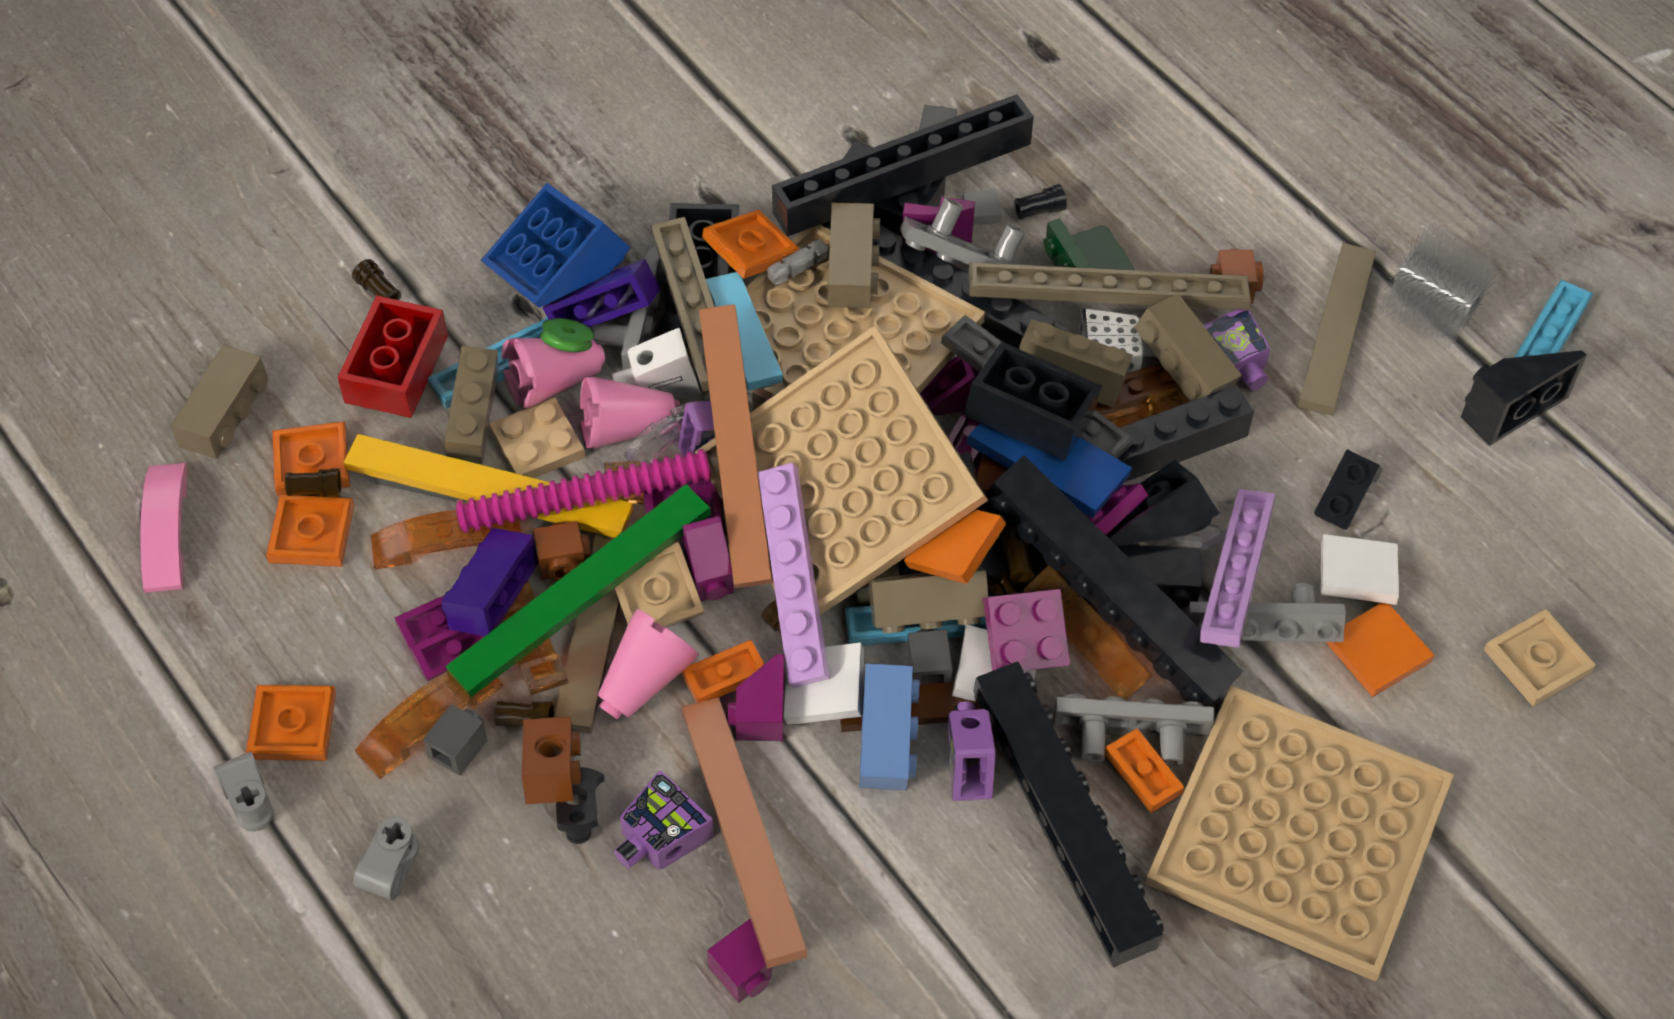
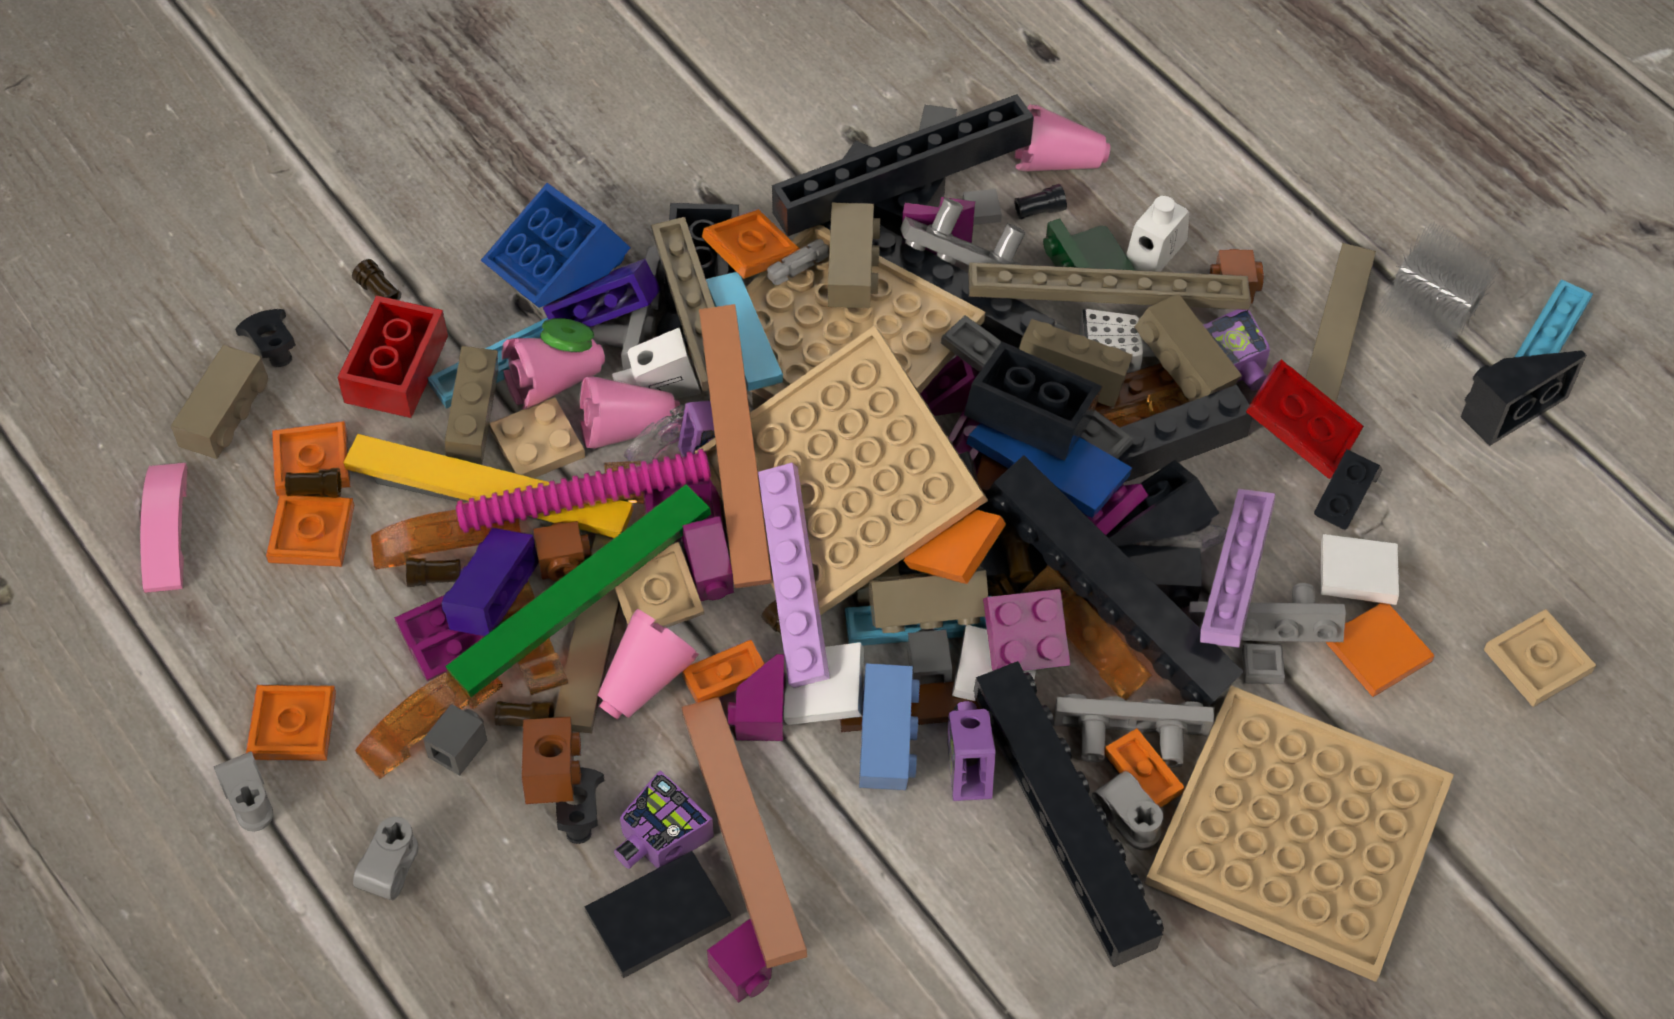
(275, 346): none -> black piece
(434, 571): none -> dark brown pin
(657, 914): none -> black tile
(1061, 144): none -> bright pink cone
(1130, 810): none -> light grey piece
(1162, 226): none -> white torso
(1263, 664): none -> light grey tile
(1304, 418): none -> red tile

